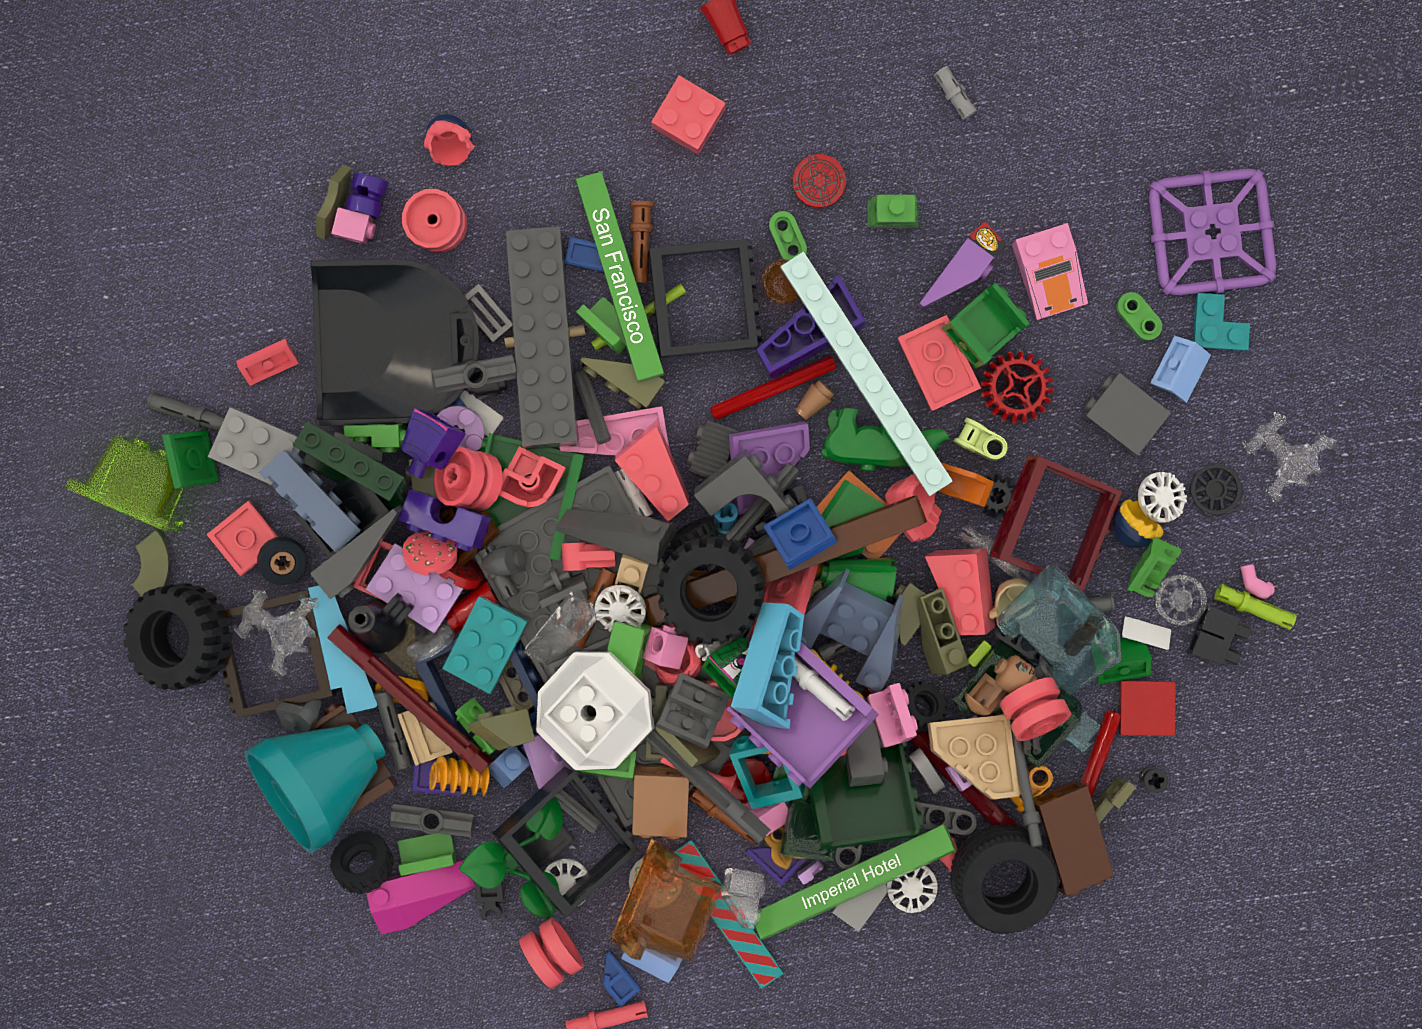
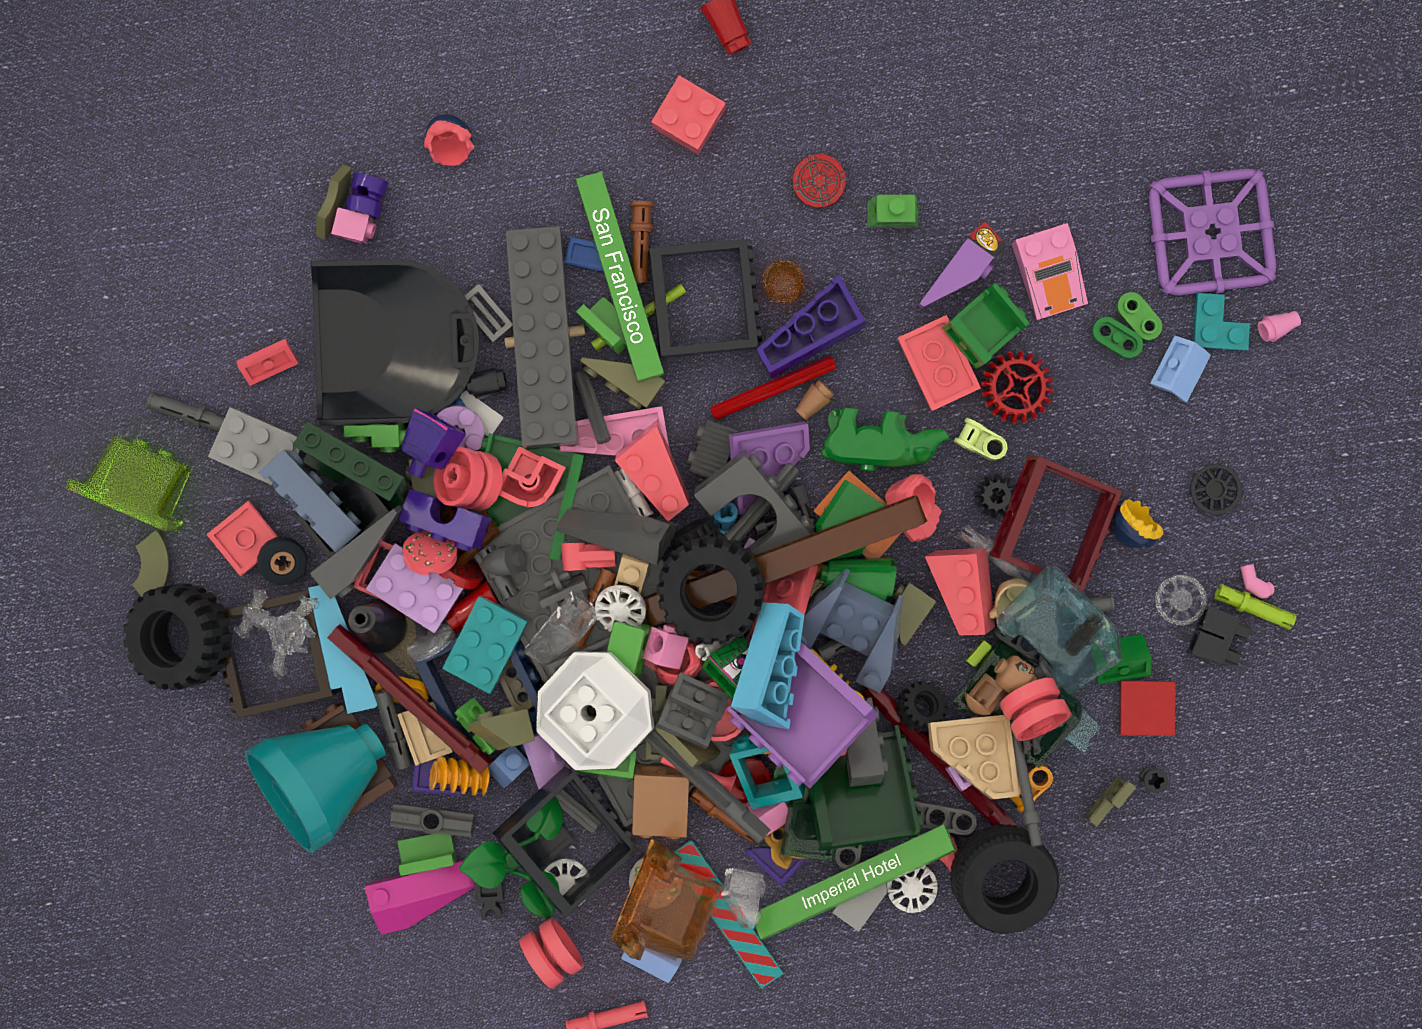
(189, 459): green plate -> none
(299, 717): dark grey plate -> none
(363, 448): white sticker -> none
(372, 877): black tyre -> none
(397, 609): black wheel -> none
(446, 232): coral wheel -> none
(456, 378): dark grey piece -> none
(618, 980): blue tile -> none
(788, 237): bright green plate -> none
(800, 534): blue tile -> none
(806, 874): lavender tile -> none
(809, 680): white pin -> none
(866, 374): light aqua plate -> none
(894, 720): bright pink bracket -> none
(926, 771): light grey beam -> none
(939, 634): olive slope -> none
(955, 92): light grey pin -> none
(967, 486): orange panel -> none
(1074, 837): reddish brown panel -> none
(1100, 750): red axle -> none
(1117, 335): none -> green plate
(1125, 413): dark grey panel -> none
(1146, 633): white sticker -> none
(1153, 567): bright green hinge -> none
(1162, 497): white wheel -> none
(1276, 326): none -> bright pink cone
(1294, 462): clear piece -> none

